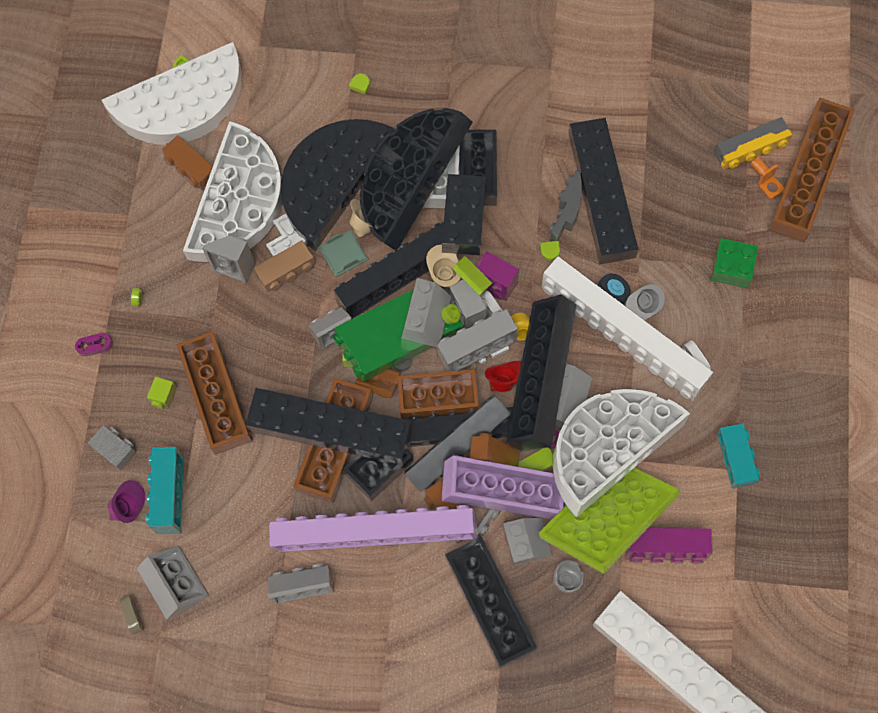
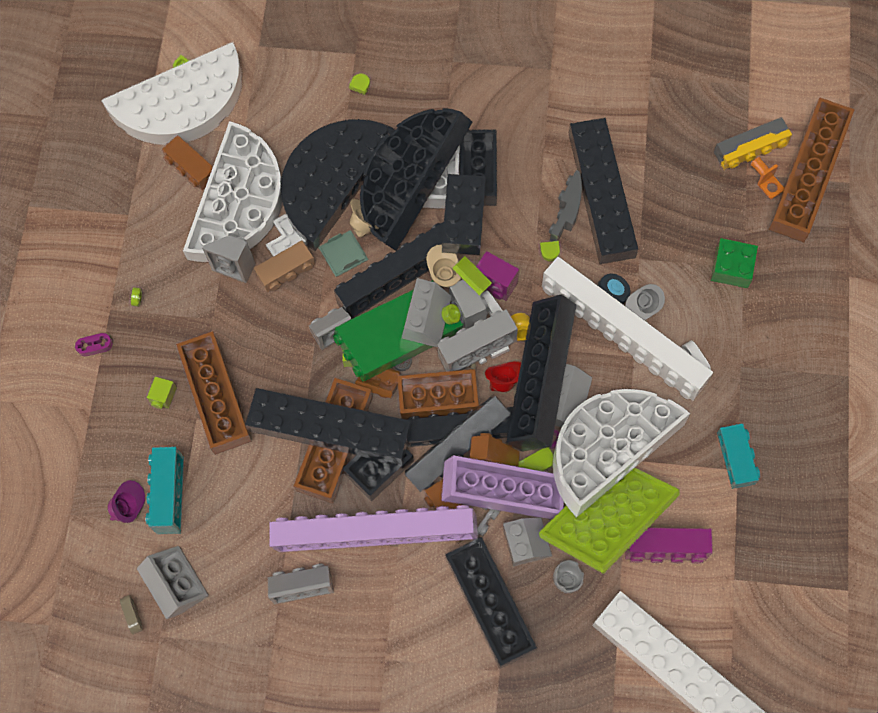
(112, 447): light grey brick -> none

